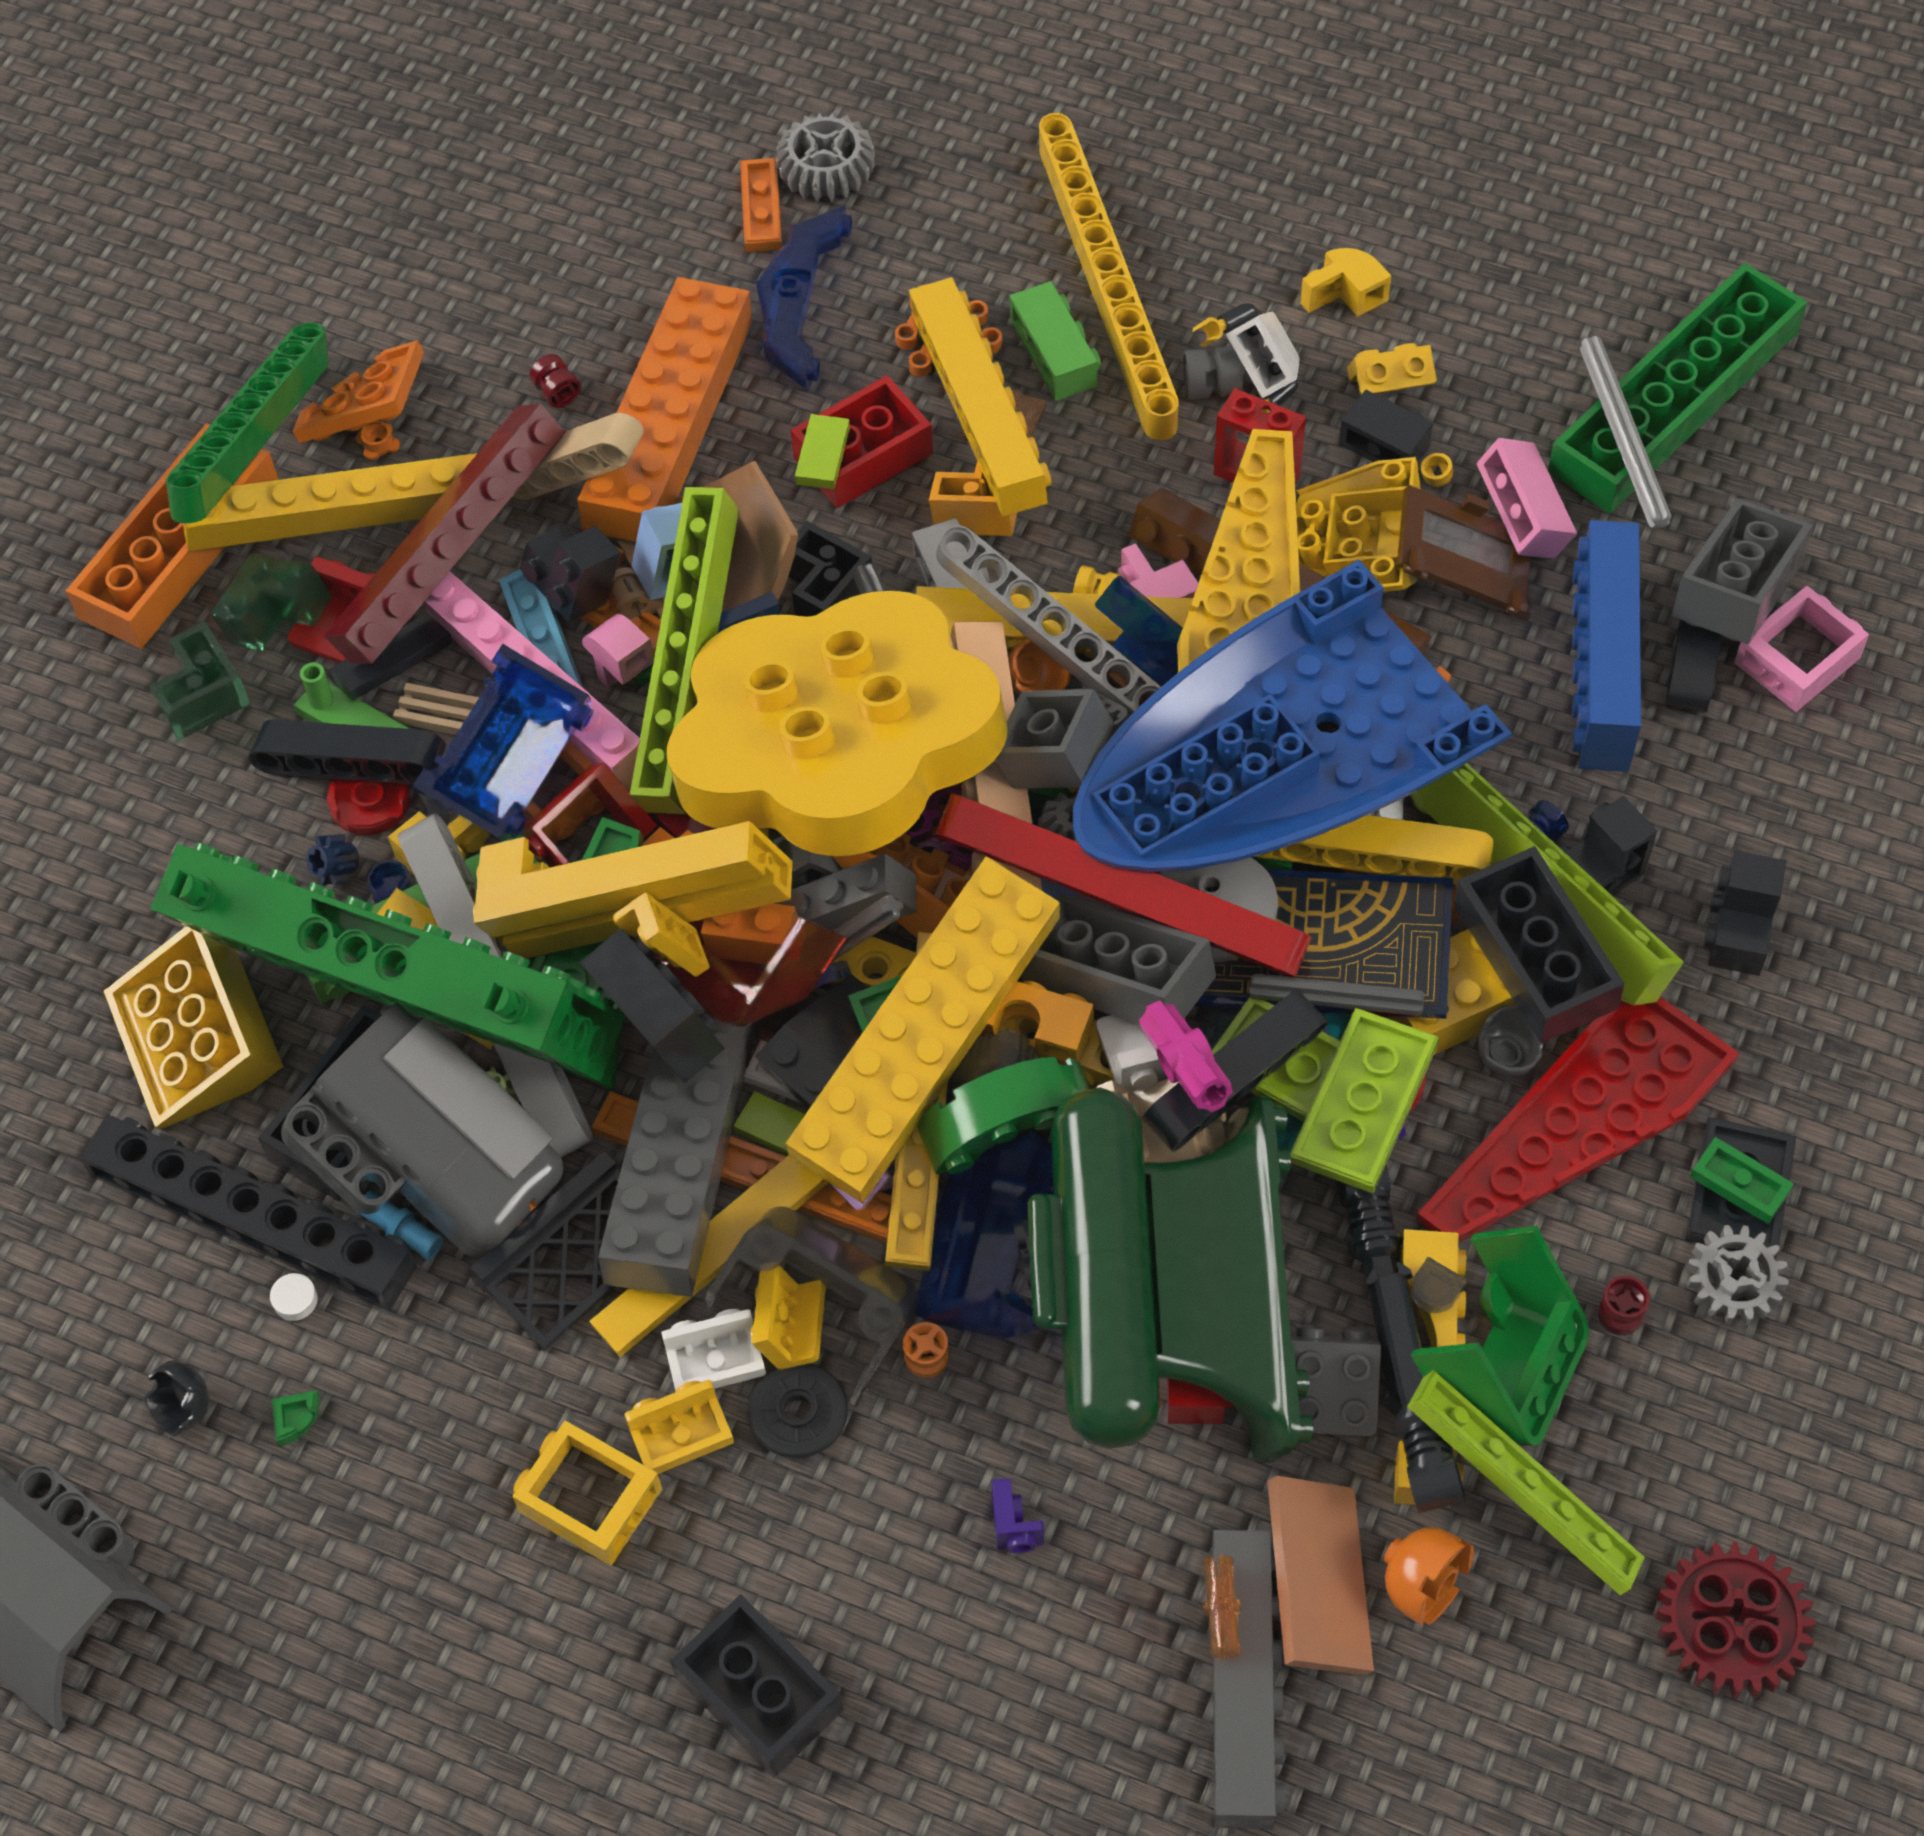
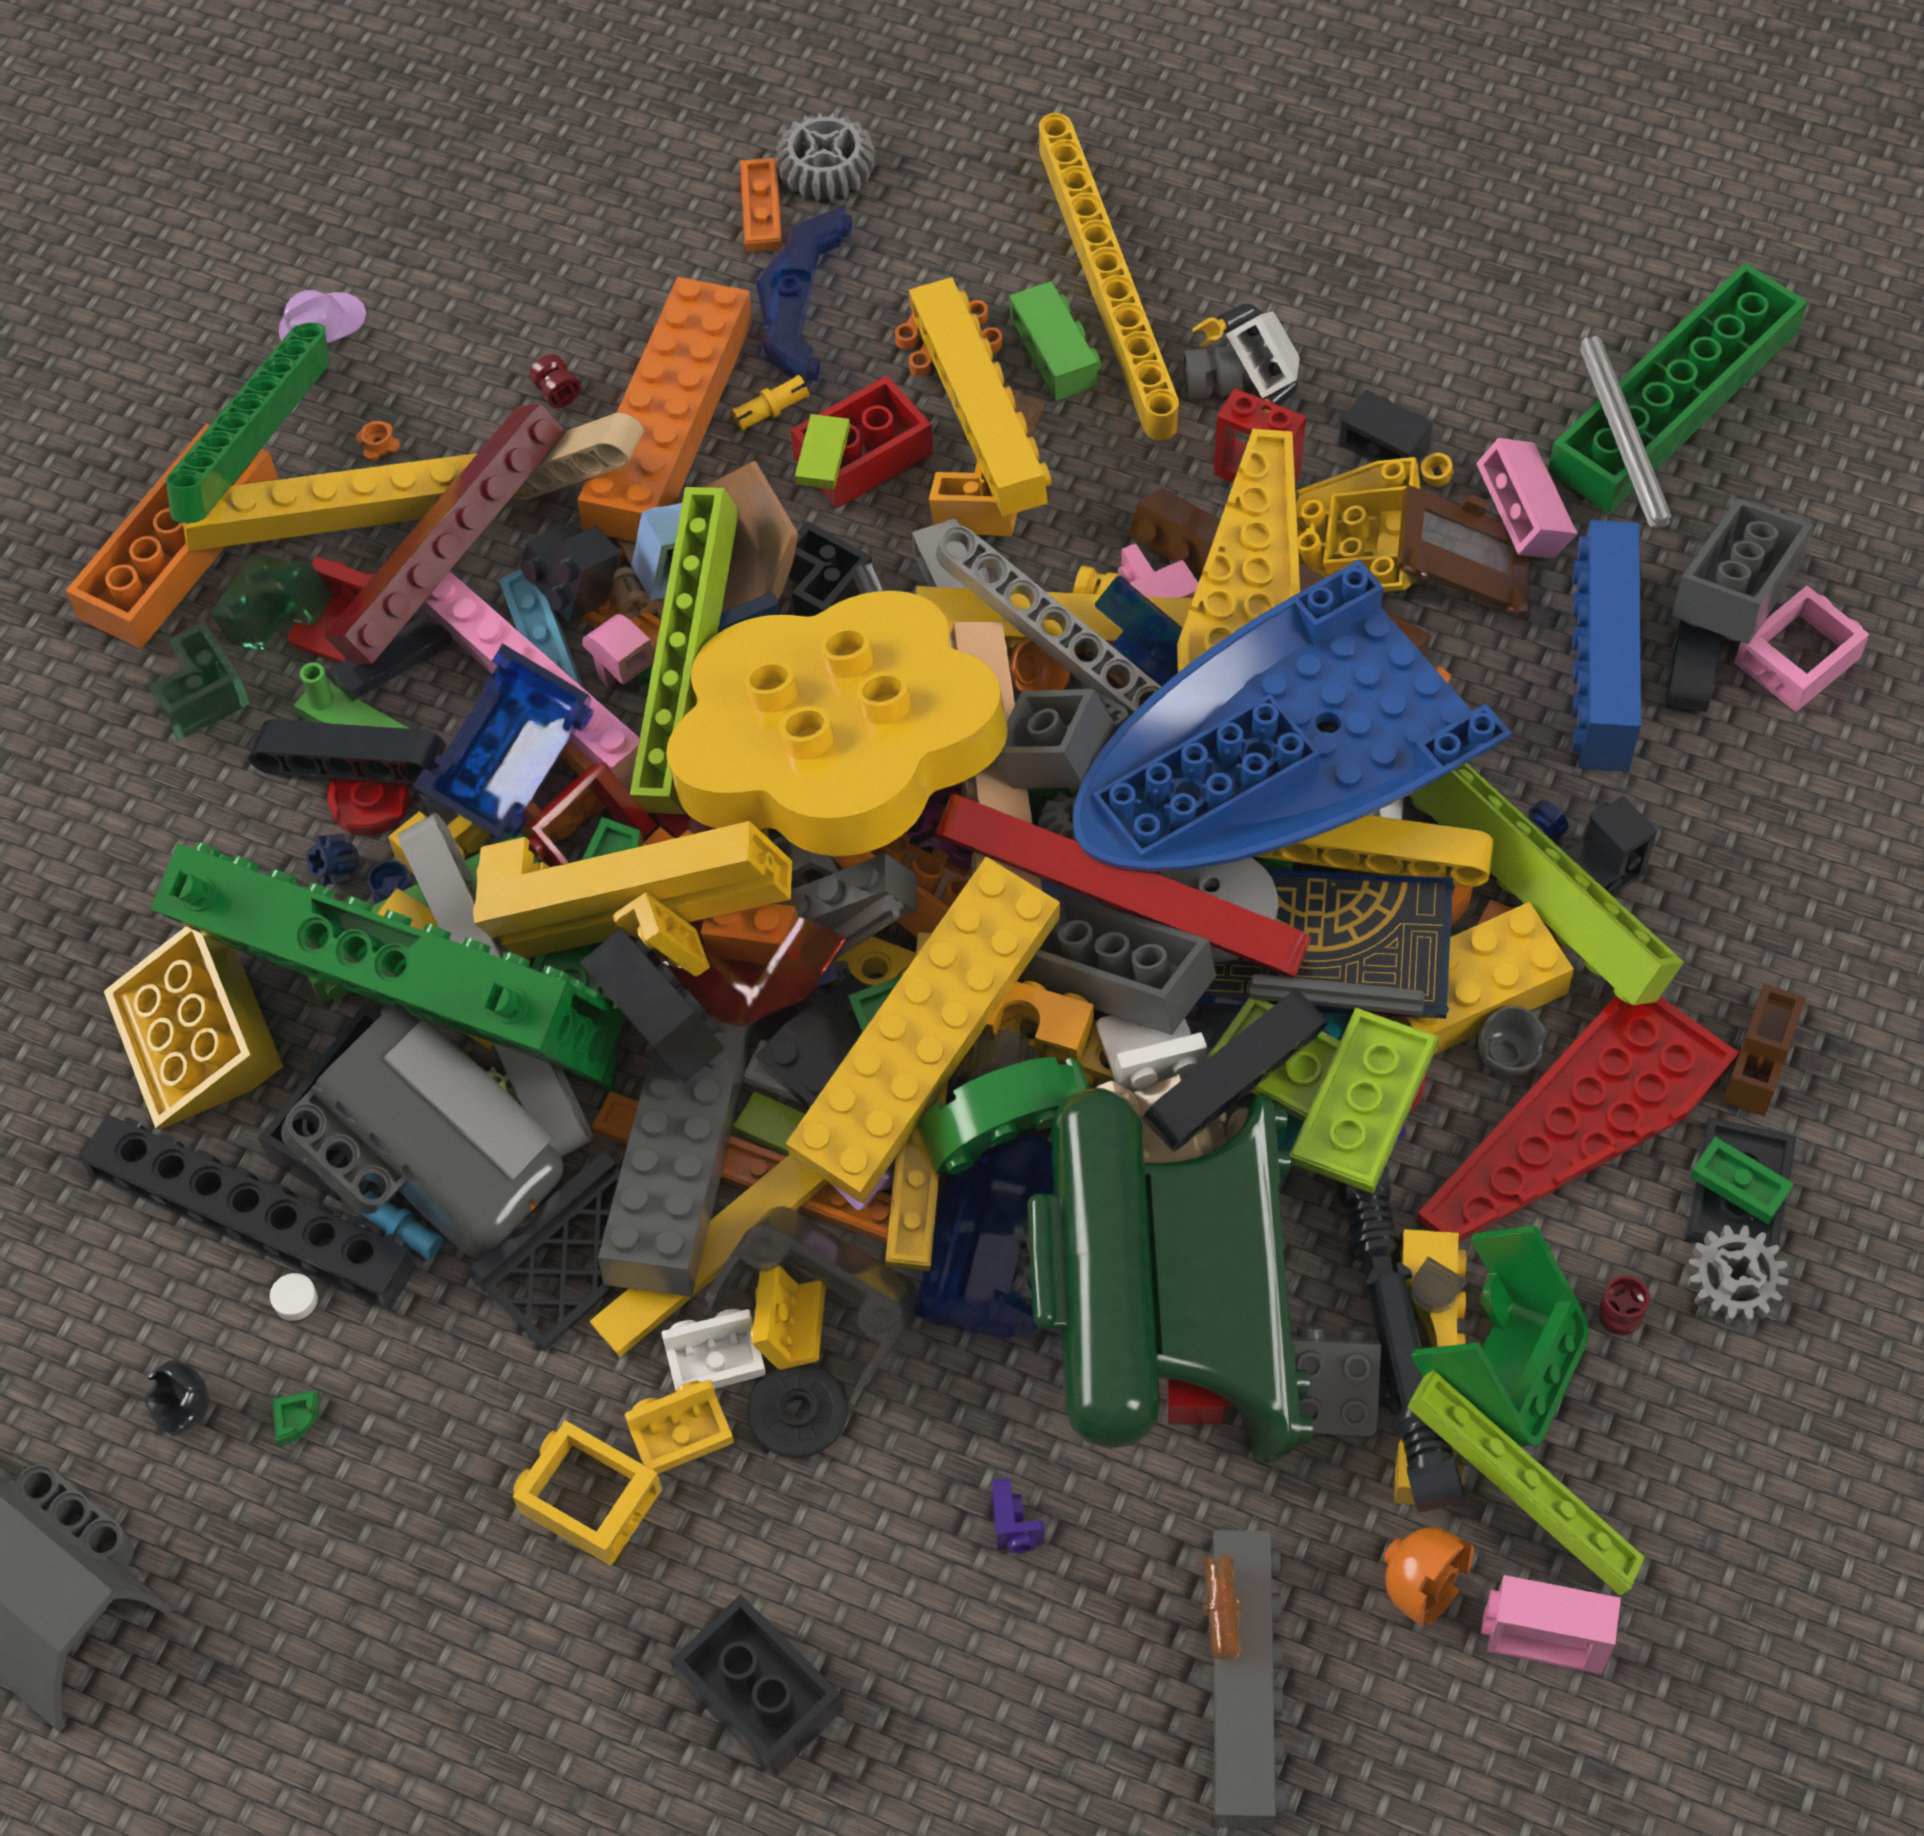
(336, 311): none -> lavender piece
(363, 398): orange plate -> none
(434, 701): tan tile -> none
(770, 403): none -> yellow pin
(926, 1339): orange wheel -> none
(1185, 1056): dark pink piece -> none
(1320, 1576): nougat tile -> none
(1349, 276): yellow brick -> none
(1393, 370): yellow bracket -> none
(1538, 944): black brick -> none
(1551, 1624): none -> bright pink window
(1737, 1661): dark red gear -> none
(1745, 911): black brick -> none
(1764, 1050): none -> reddish brown slope

